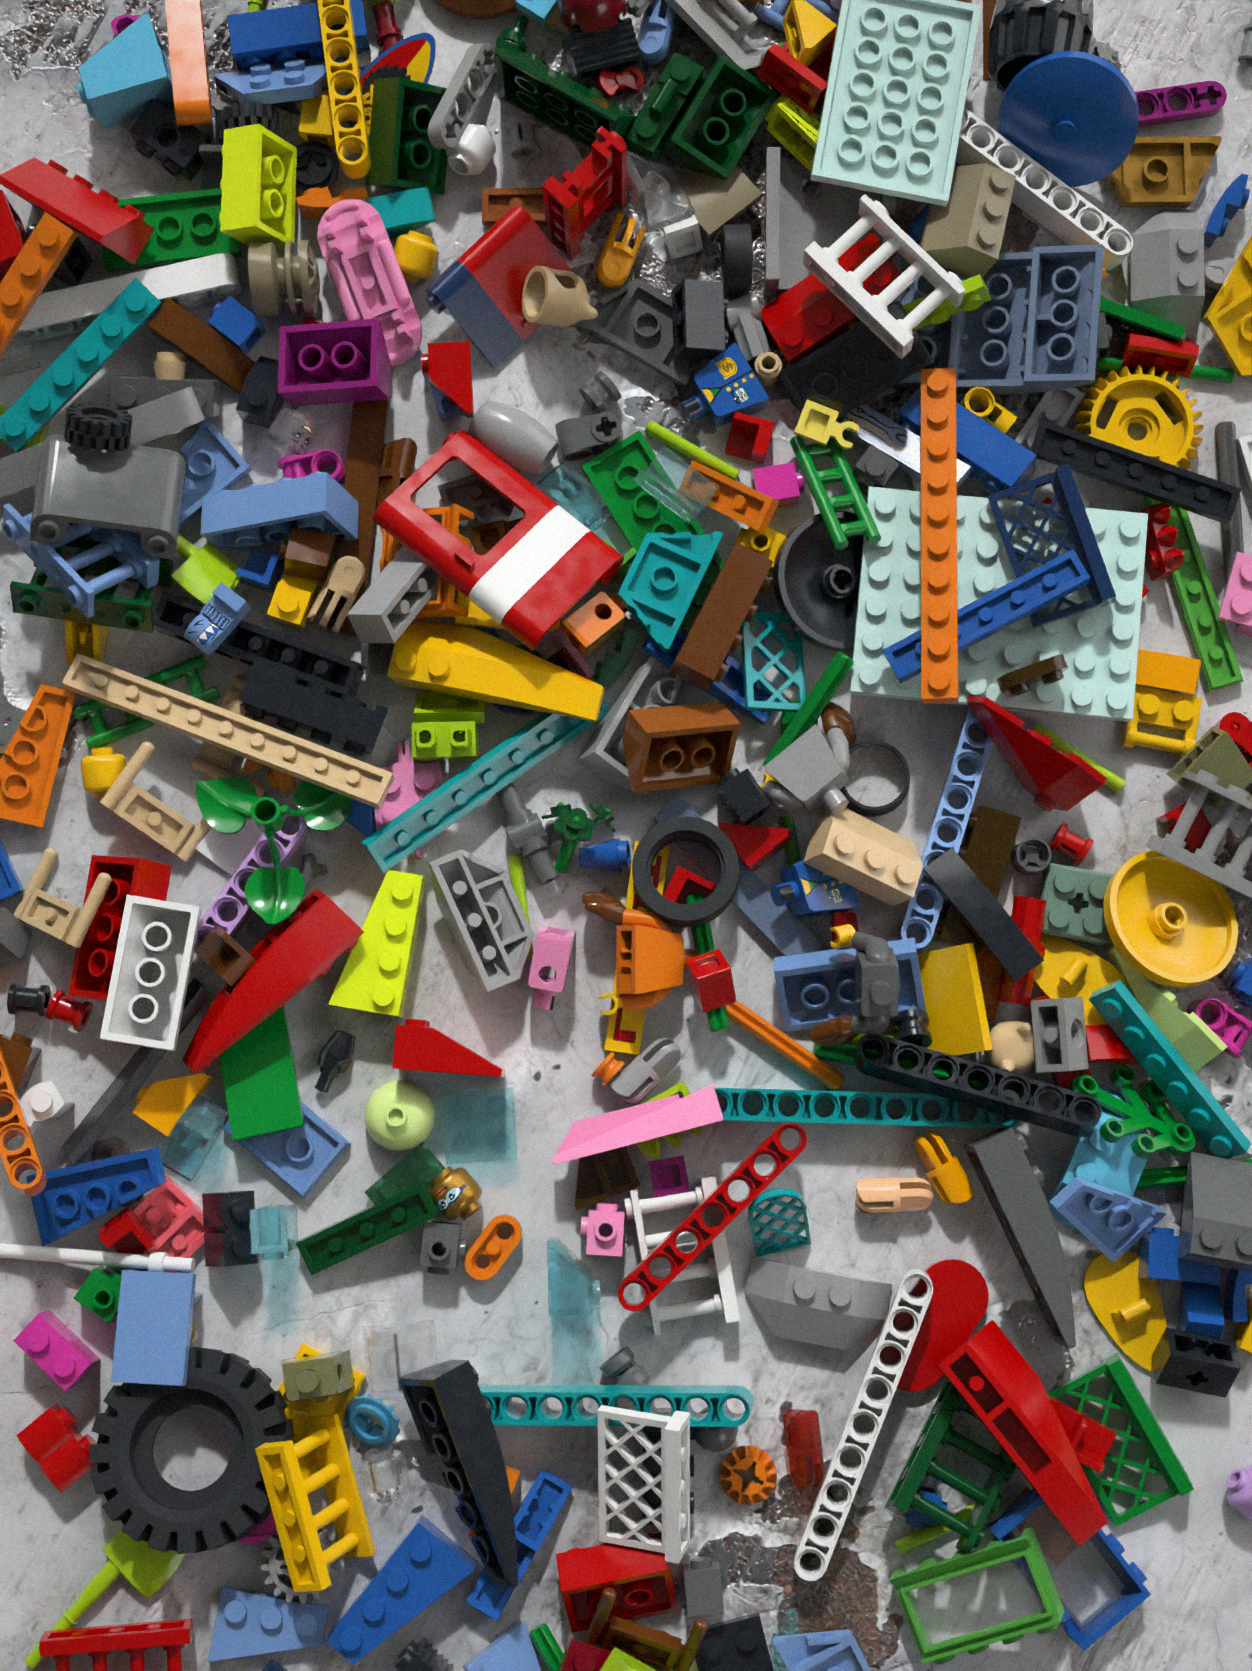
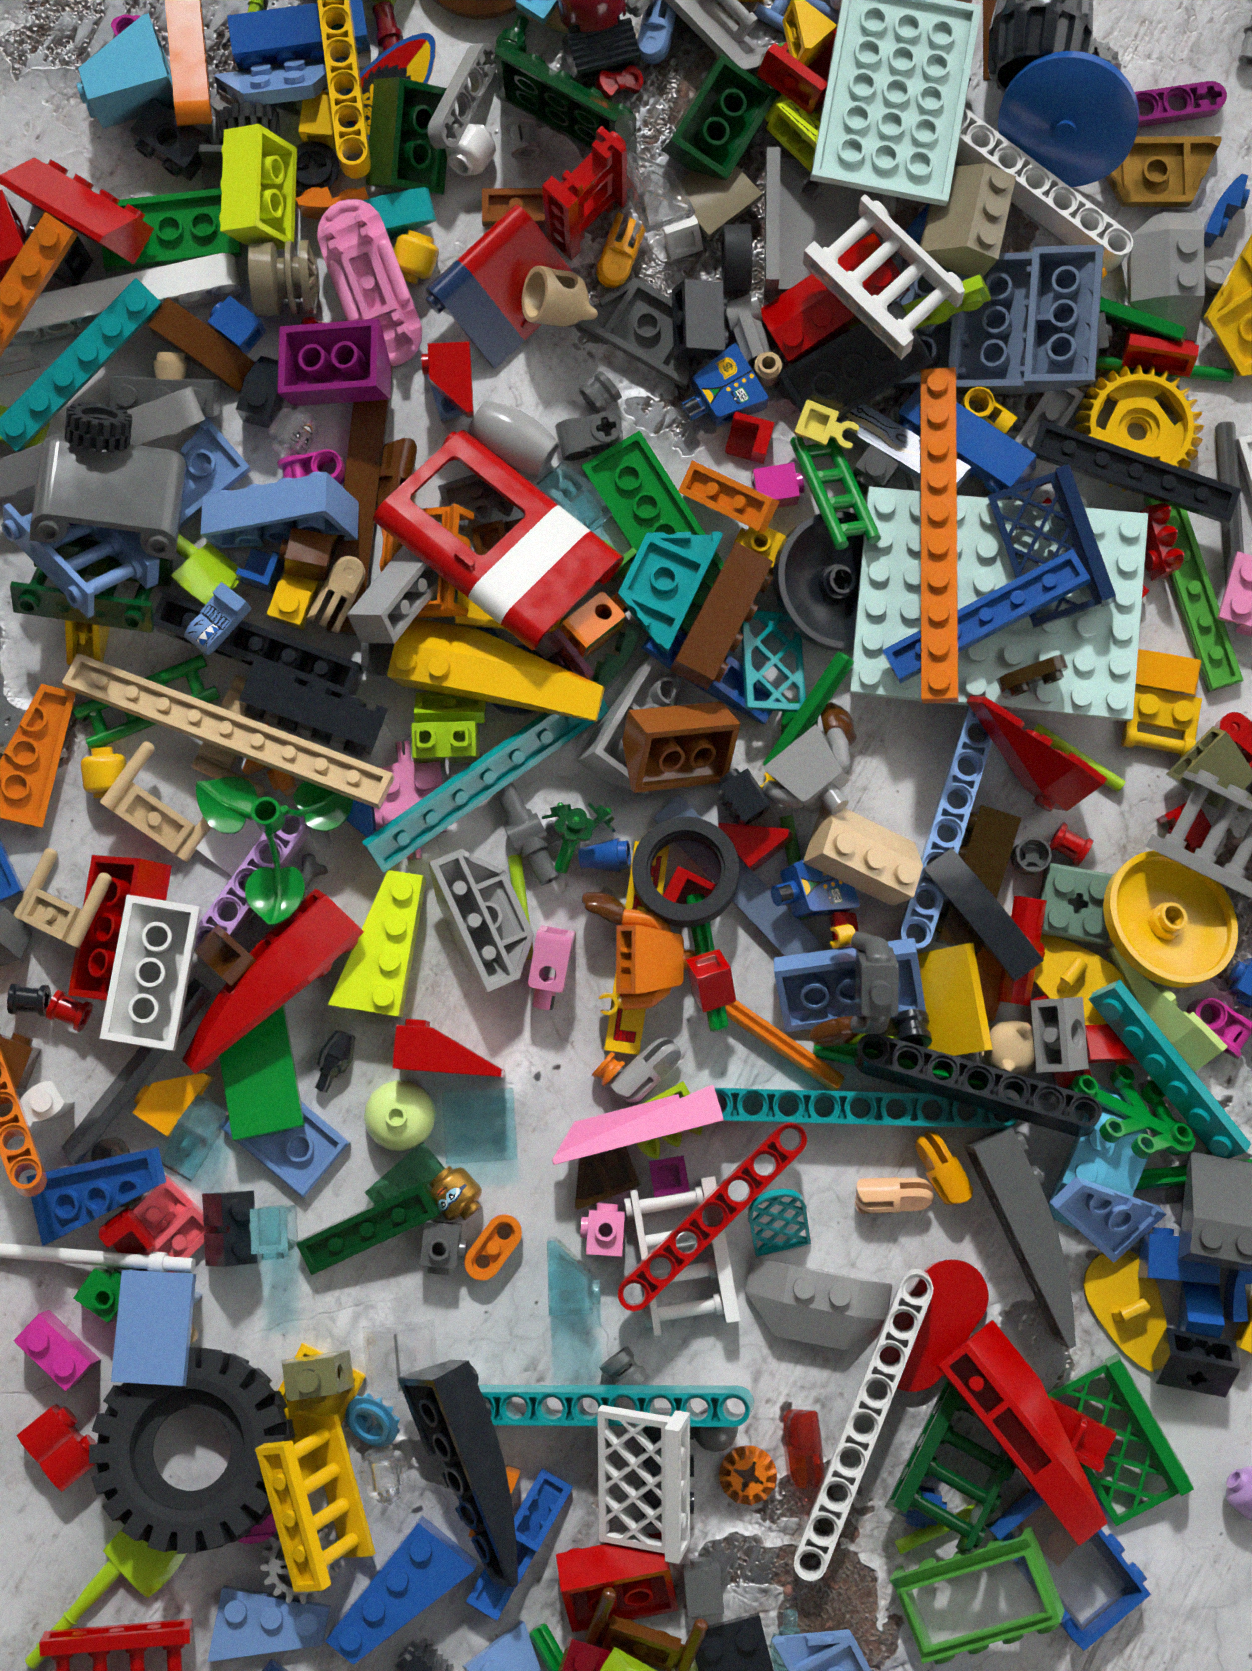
(663, 107): dark green piece -> none
(677, 485): clear light blue panel -> none
(690, 450): lime bar -> none
(870, 811): black tyre -> none

